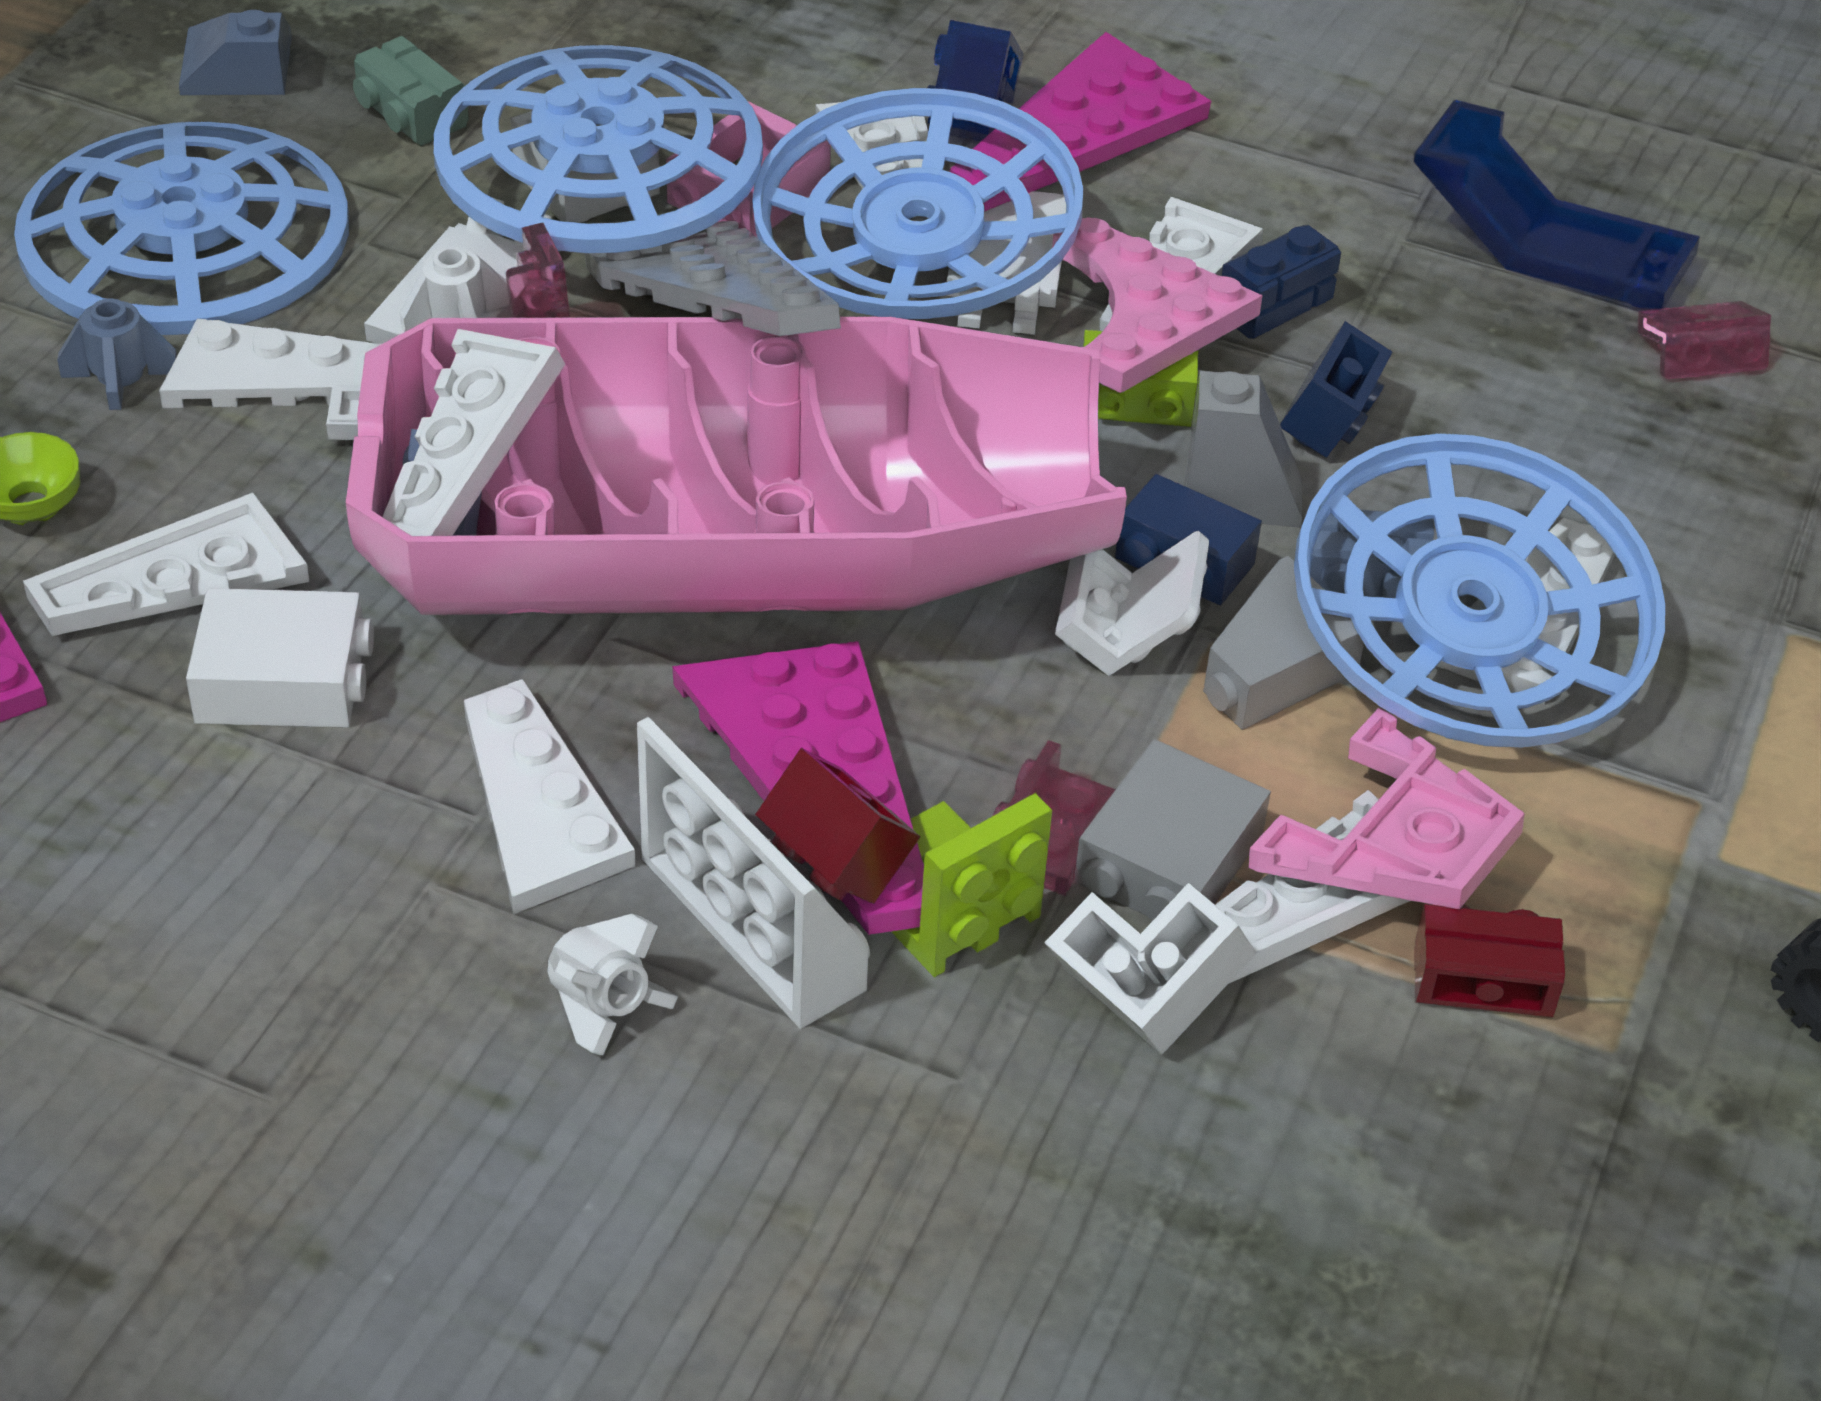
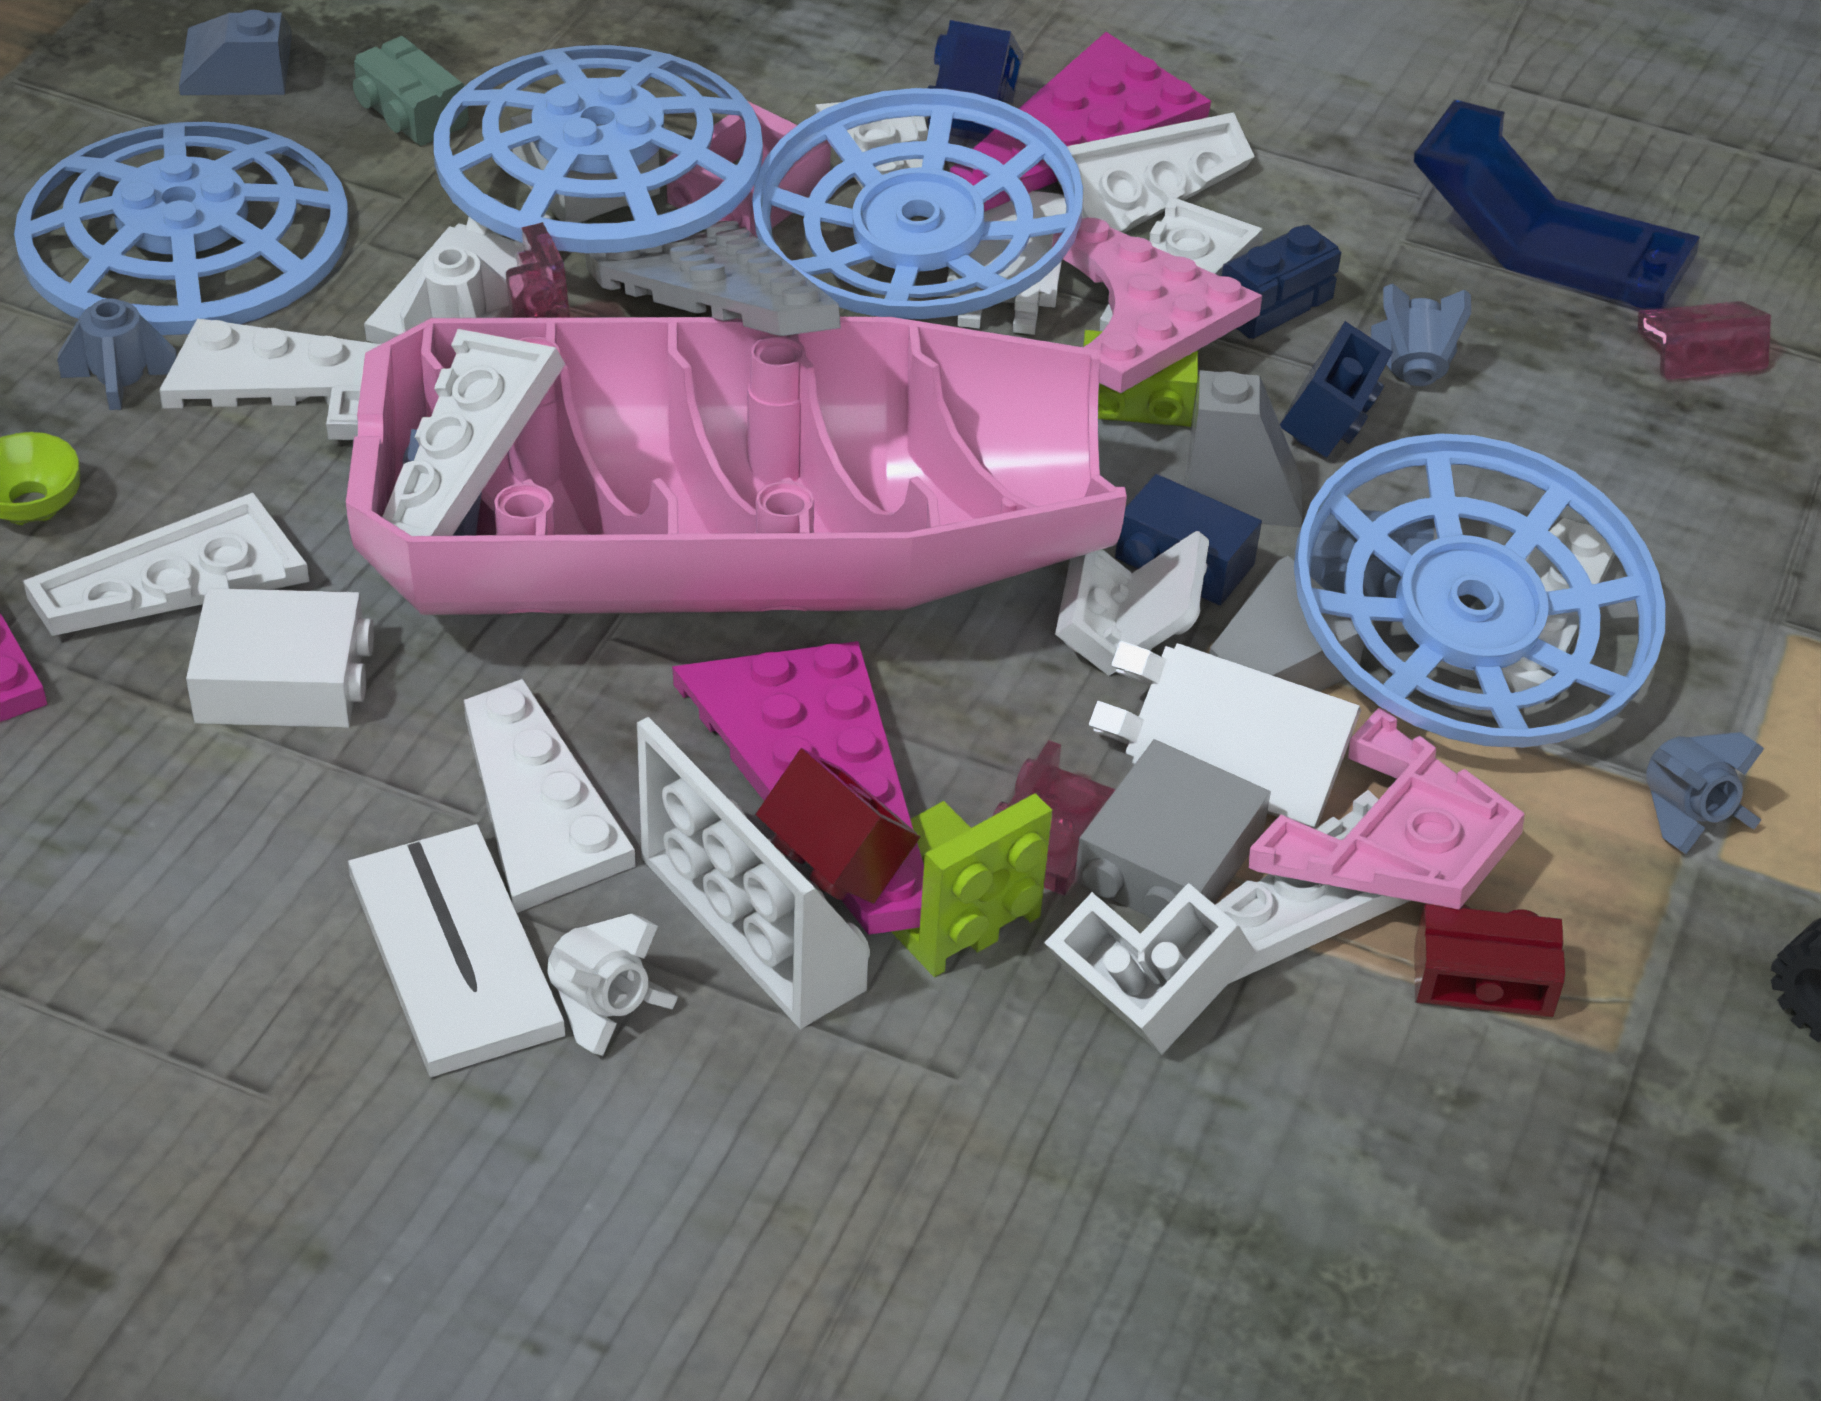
(455, 950): none -> white tile
(1137, 173): none -> white wing
(1237, 721): none -> white tile
(1421, 333): none -> sand blue brick
(1699, 782): none -> sand blue brick

